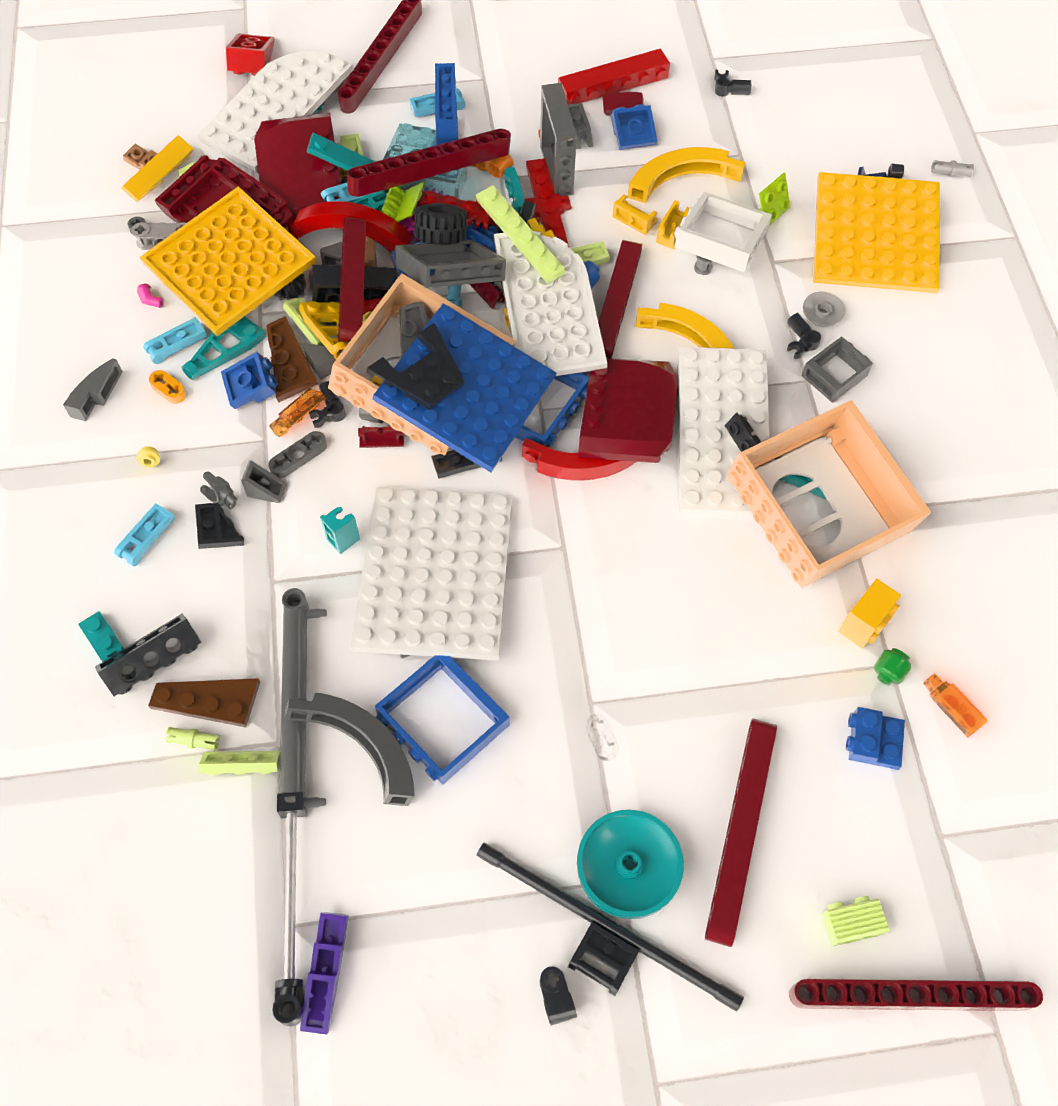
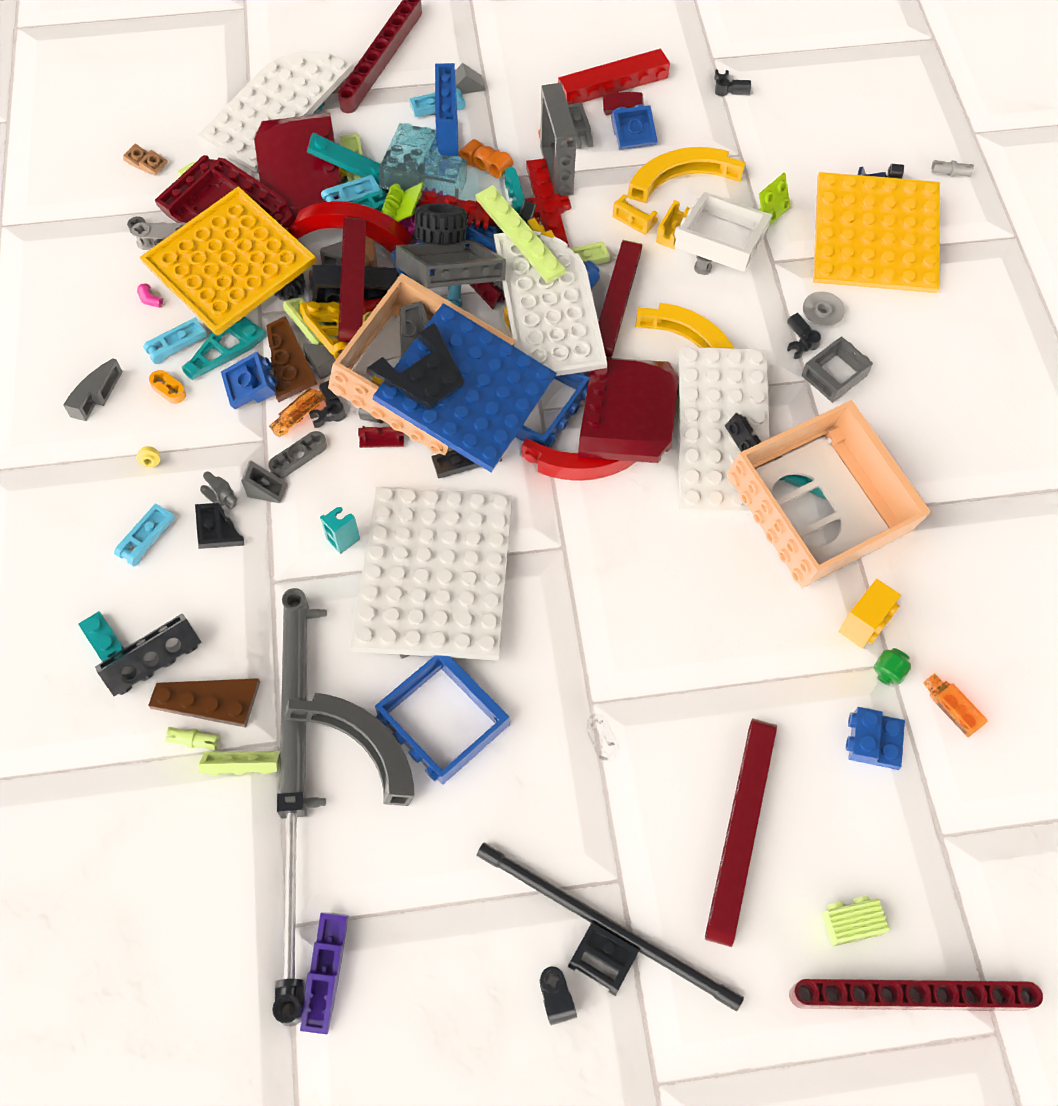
(158, 168): yellow slope -> none
(249, 53): slope -> none
(428, 162): dark red beam -> none
(468, 80): none -> slope
(630, 864): teal dish -> none

